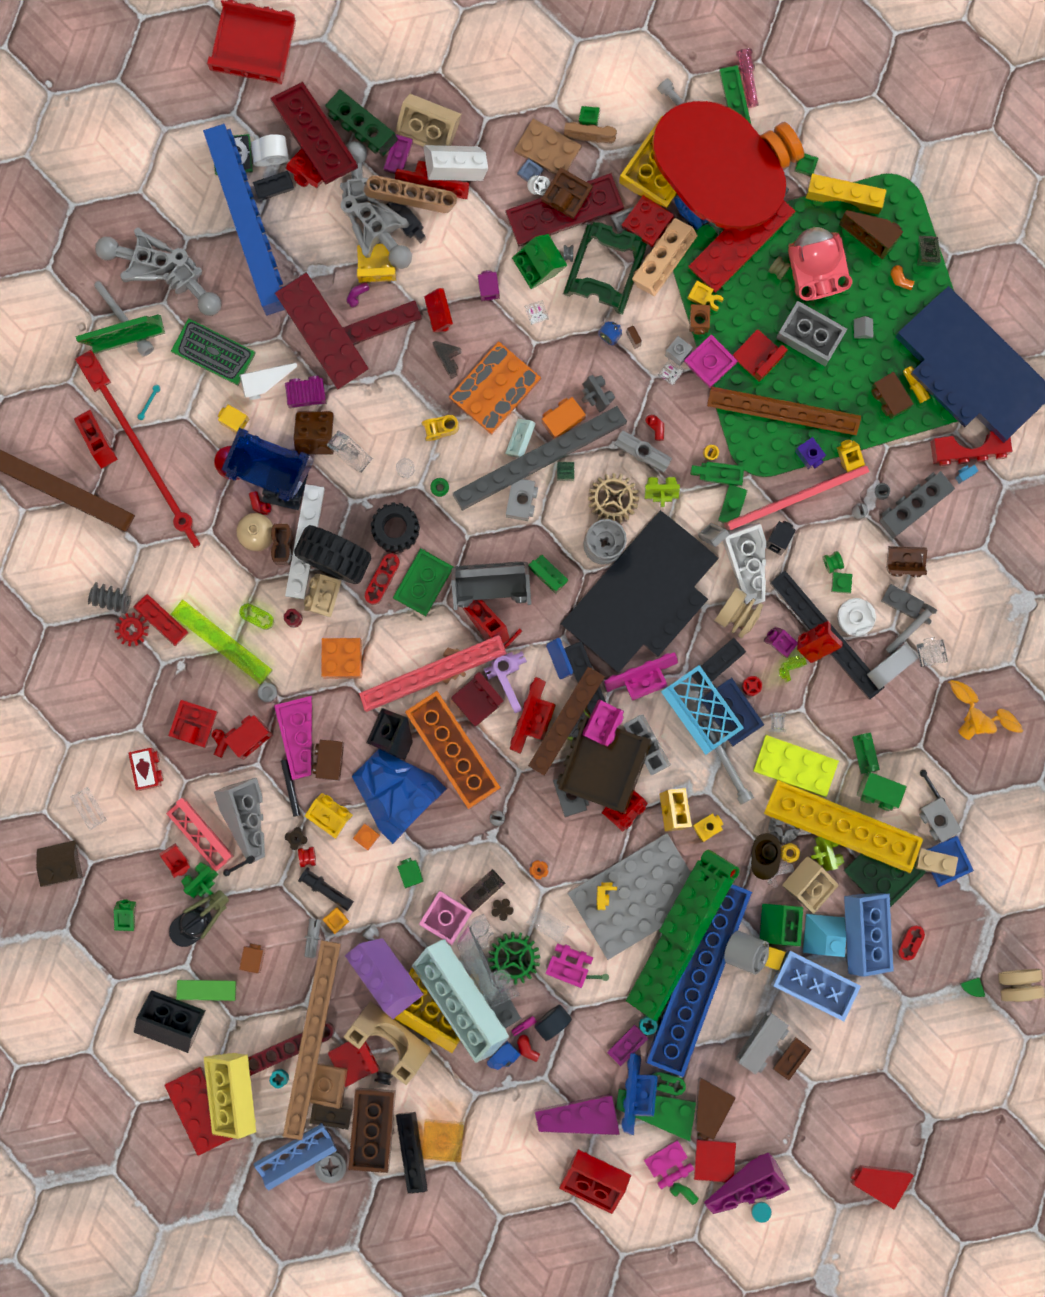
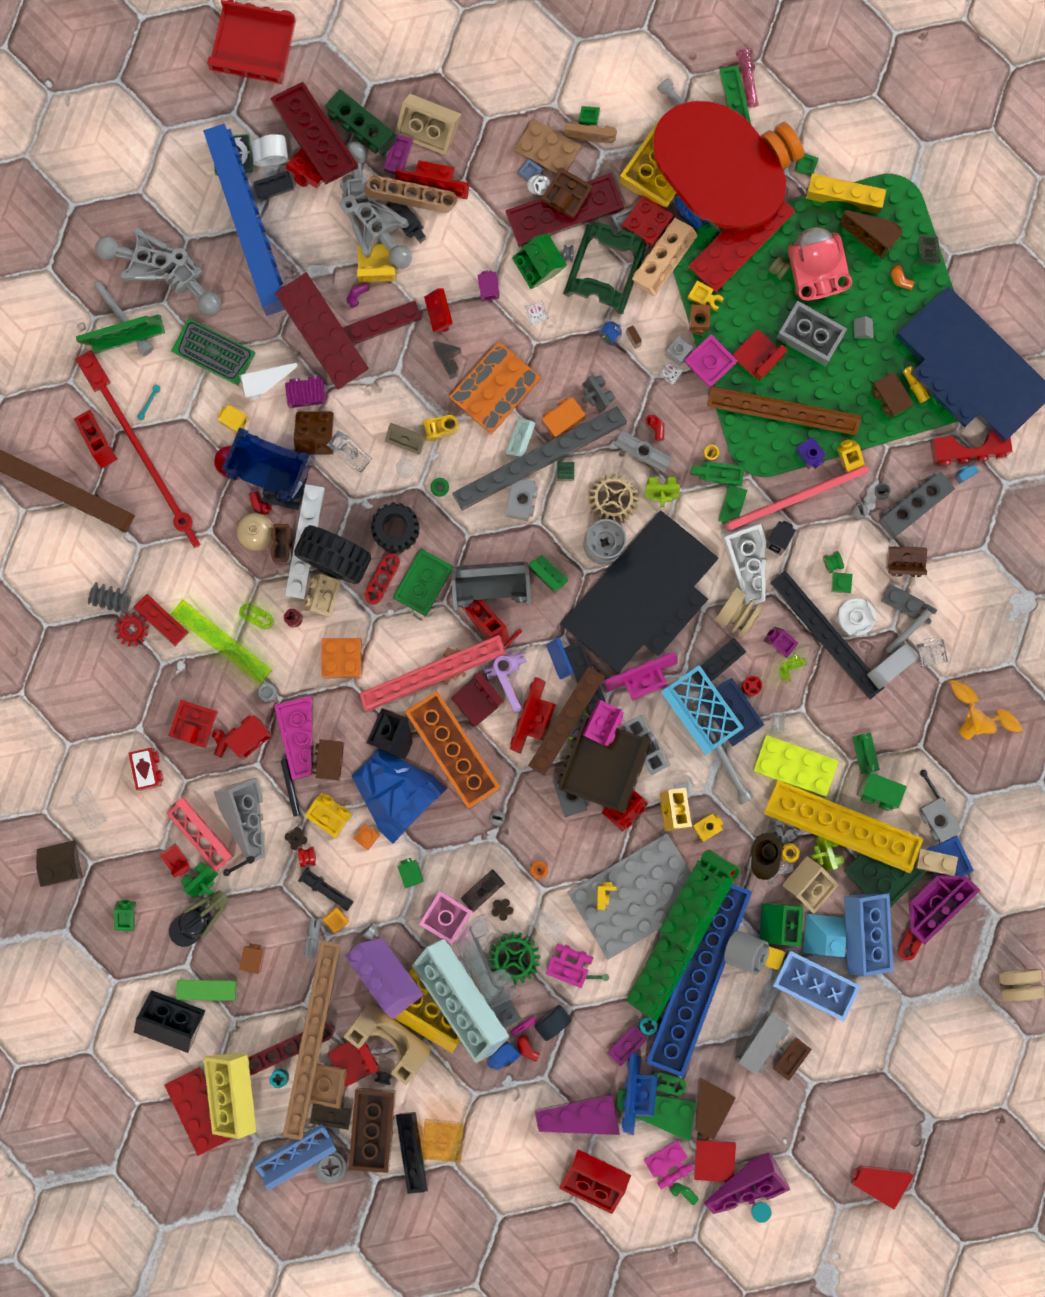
(405, 438): none -> dark tan plate
(455, 162): white slope -> none
(713, 534): light grey tile -> none
(818, 642): red bracket -> none
(939, 904): none -> magenta wedge
(973, 987): green tile -> none

